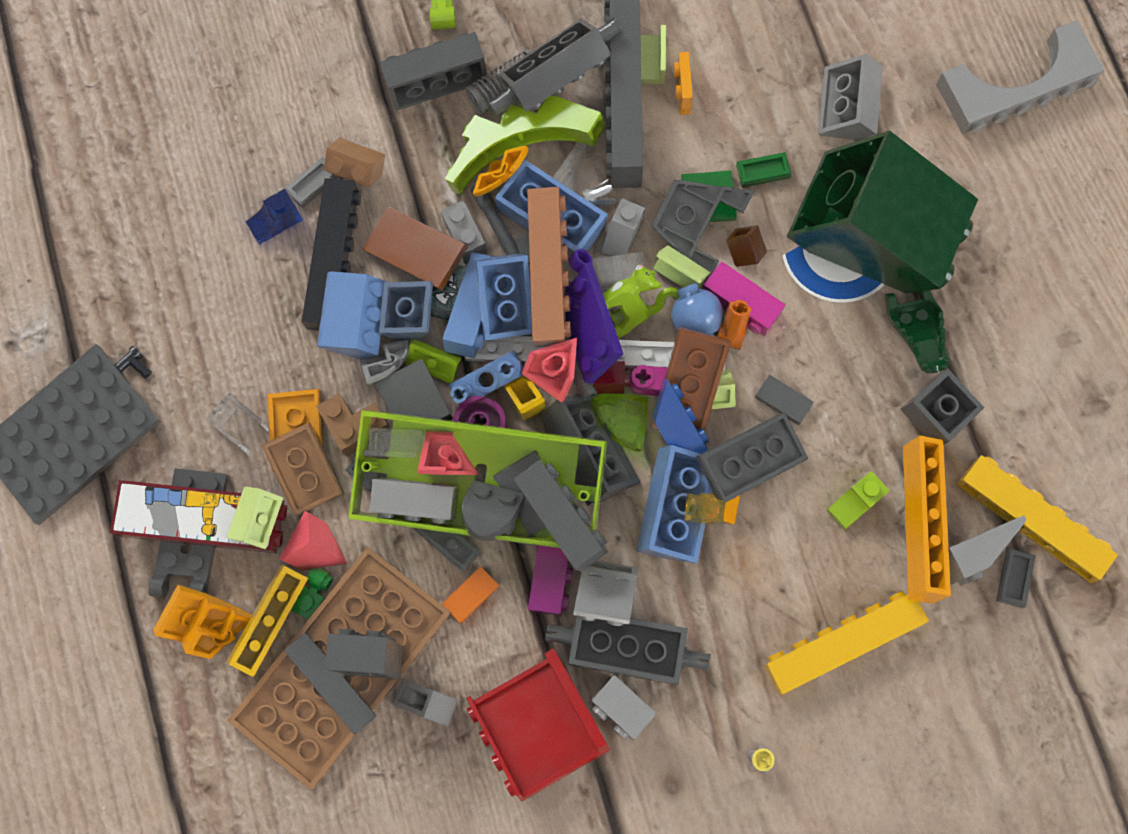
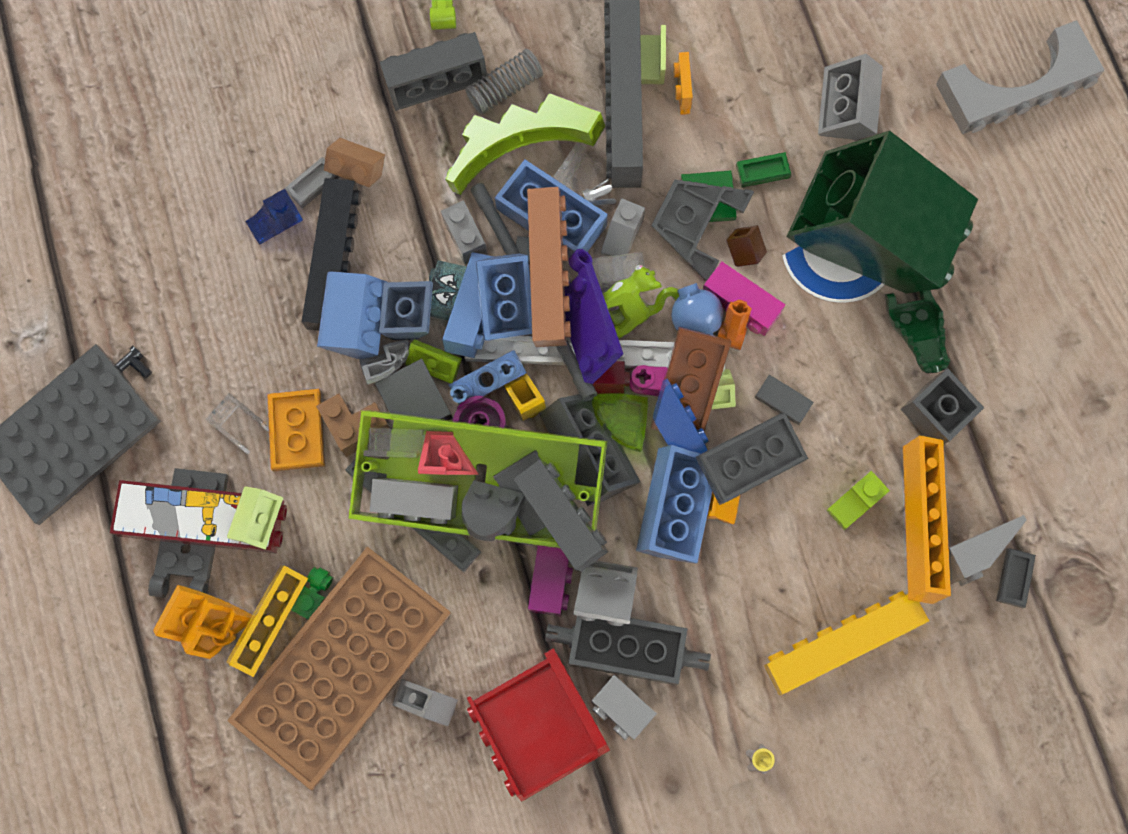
(302, 469): medium nougat tile -> none
(312, 545): coral slope -> none
(330, 685): dark grey tile -> none
(364, 656): dark grey brick -> none
(415, 248): dark orange tile -> none
(470, 595): orange tile -> none
(500, 170): light orange brick -> none
(553, 368): coral slope -> none
(555, 65): dark grey brick -> none
(680, 268): yellowish green panel -> none
(704, 509): clear yellow brick -> none
(1044, 523): yellow brick -> none

